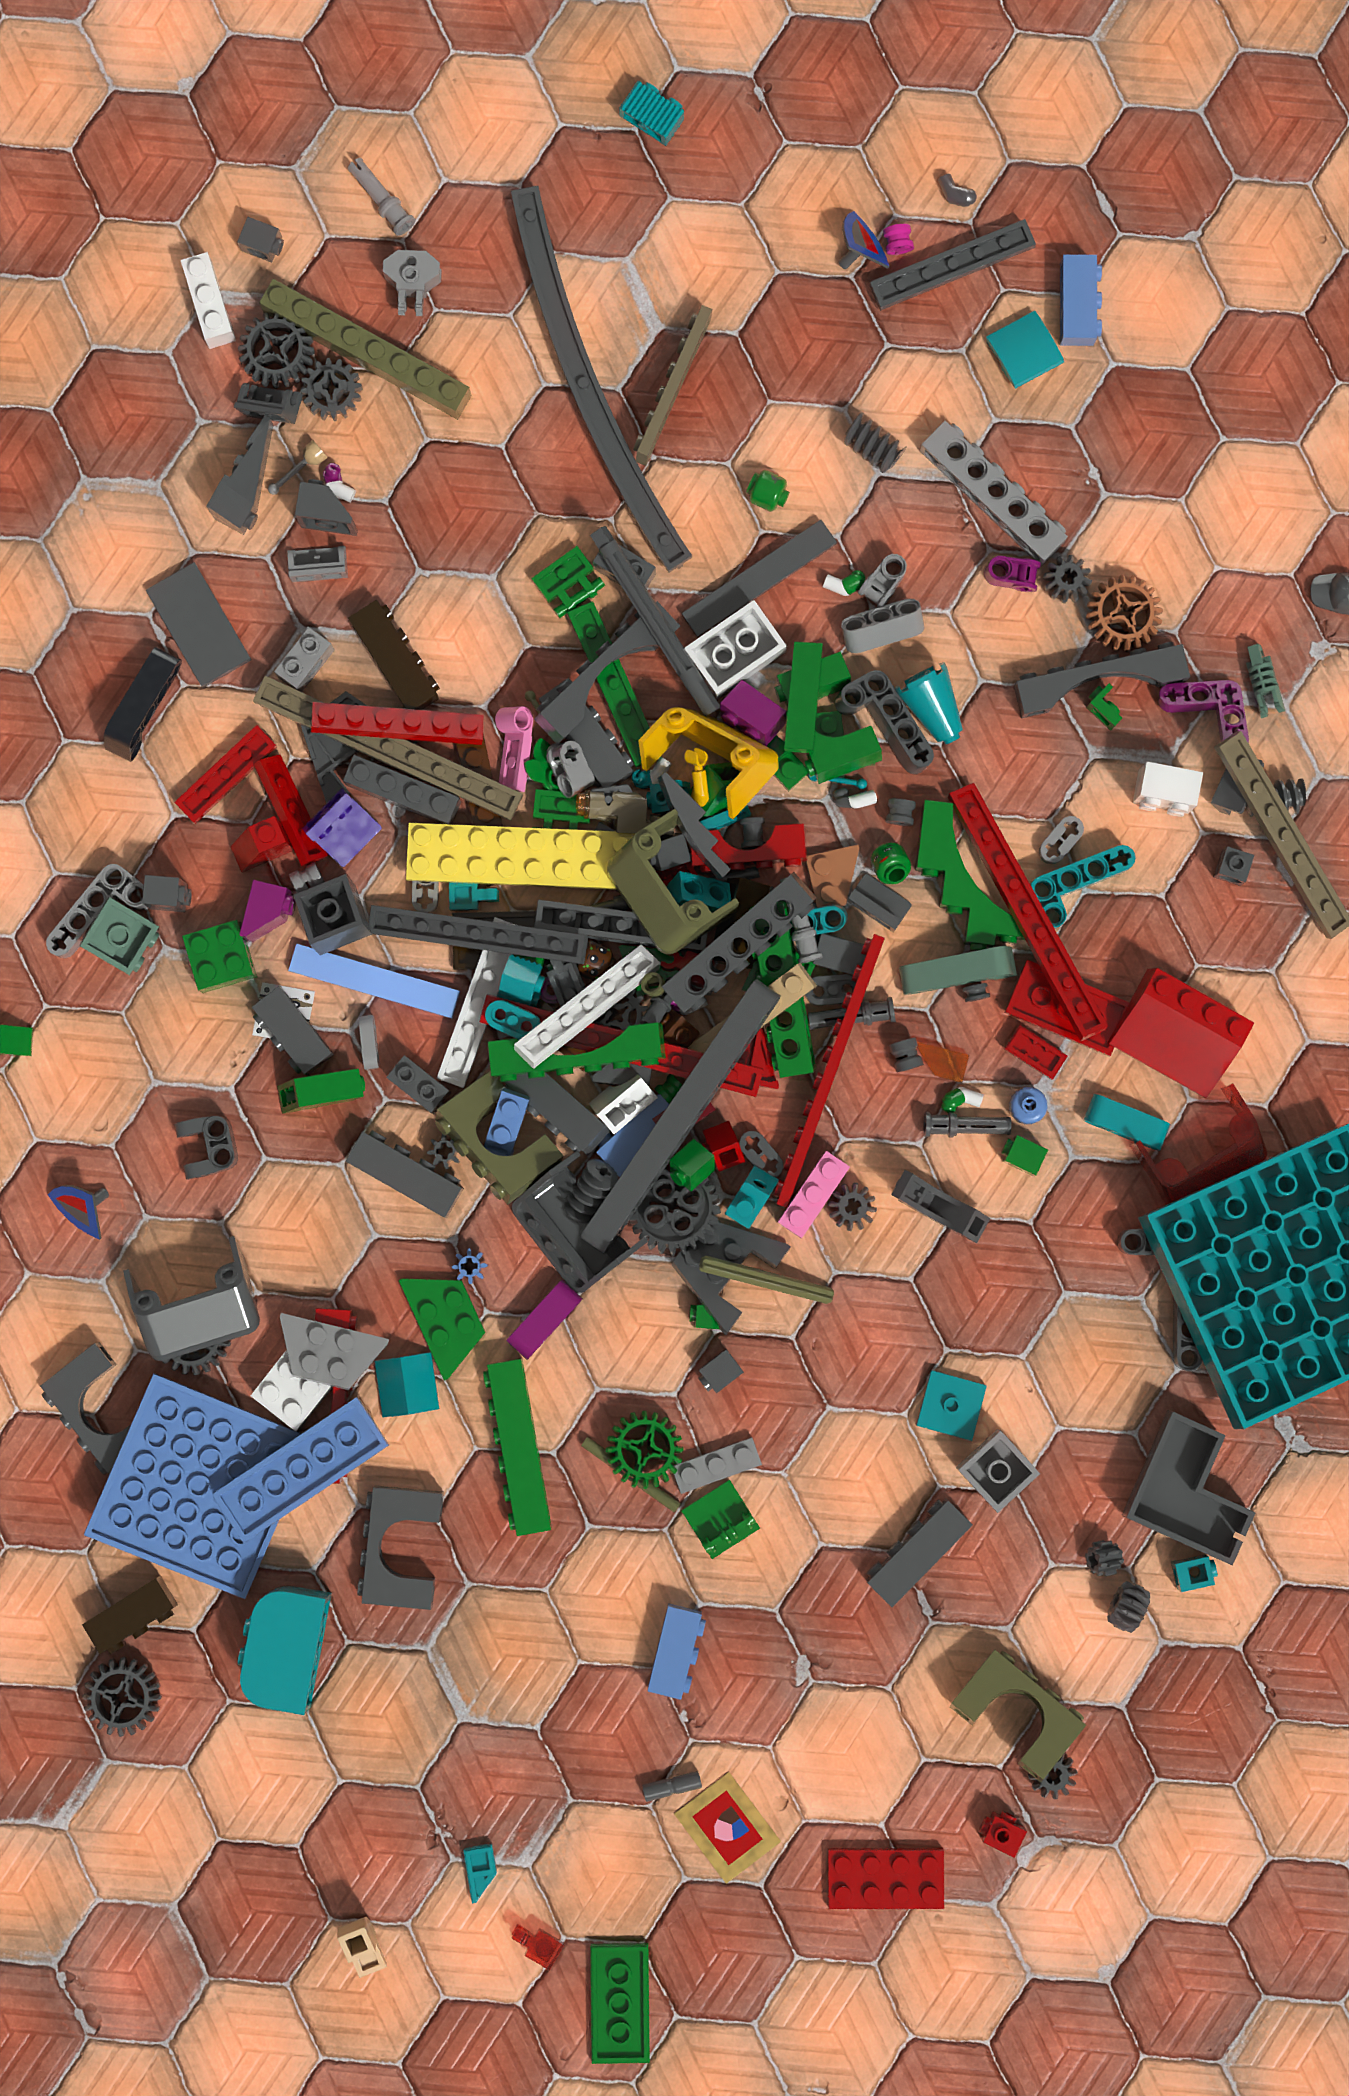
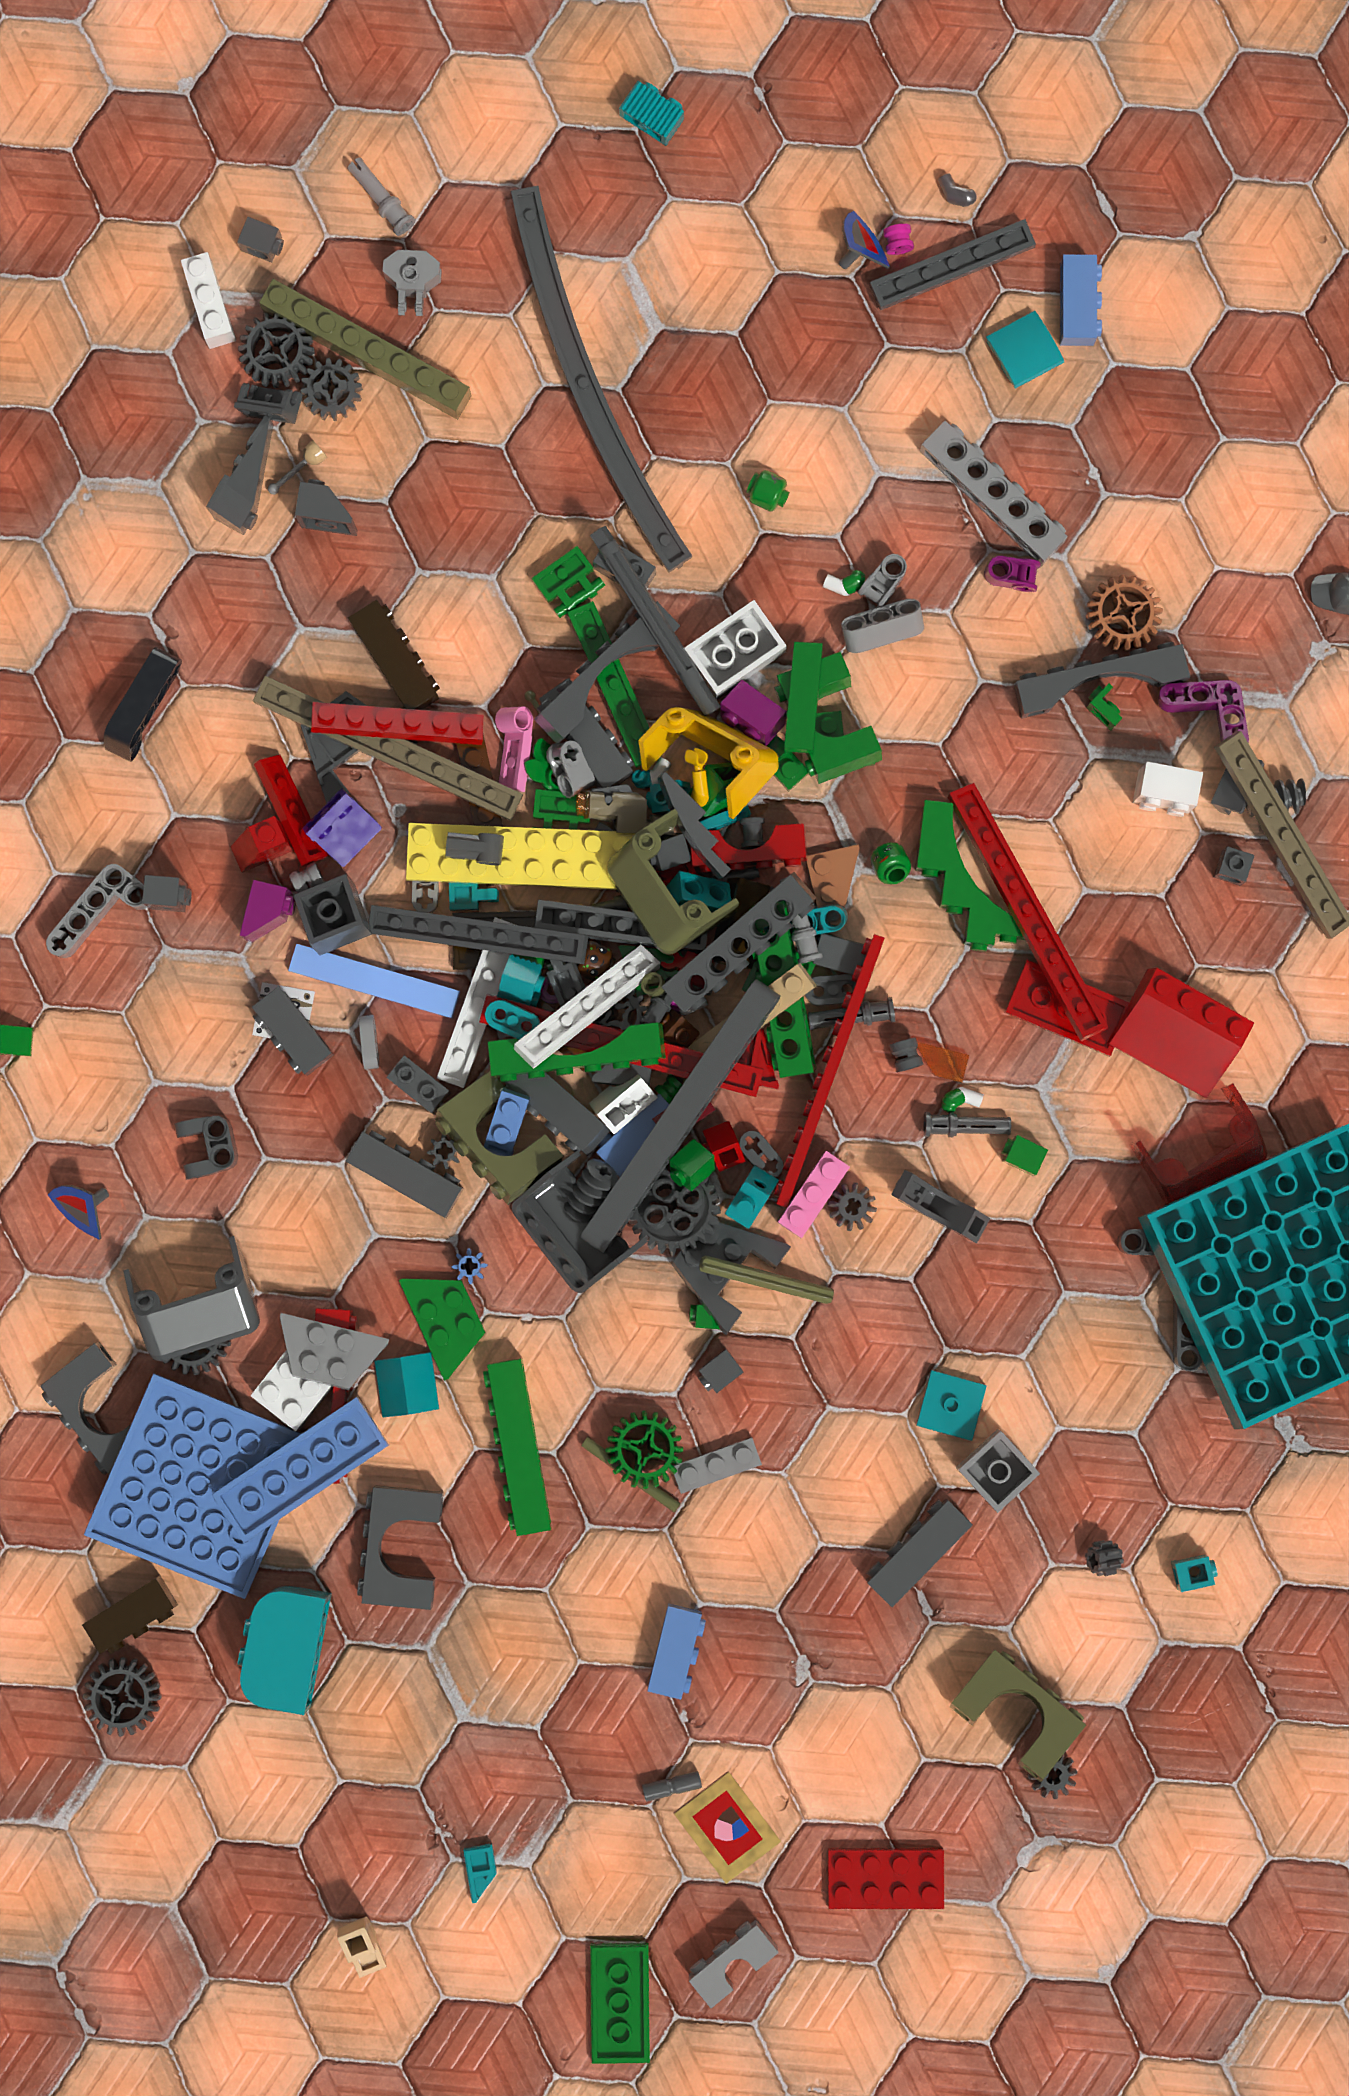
(120, 936): sand green plate -> none
(198, 625): dark grey tile -> none
(219, 956): green piece -> none
(225, 774): red plate -> none
(304, 660): light grey brick -> none
(317, 564): light grey hinge -> none
(320, 1090): green slope -> none
(333, 479): arm -> none
(402, 791): dark grey brick -> none
(482, 848): none -> dark grey piece
(542, 1946): clear red plate -> none
(544, 1319): magenta beam -> none
(667, 395): dark tan plate -> none
(720, 1519): green hinge -> none
(749, 1944): none -> light grey arch
(759, 578): dark grey tile -> none
(855, 801): arm -> none
(860, 783): teal hinge -> none
(873, 444): dark grey piece -> none
(879, 902): dark grey panel -> none
(887, 723): dark grey beam -> none
(900, 812): dark grey wheel -> none
(933, 703): teal cone -> none
(958, 970): sand green beam -> none
(976, 992): dark grey bush -> none
(1002, 1833): red brick -> none
(1018, 1102): medium blue head -> none
(1035, 1052): red plate -> none
(1066, 844): light grey beam -> none
(1077, 585): dark grey gear -> none
(1082, 878): teal beam -> none
(1126, 1122): teal beam -> none
(1128, 1606): dark grey gear -> none
(1172, 1495): dark grey piece -> none
(1263, 680): sand green hinge -> none

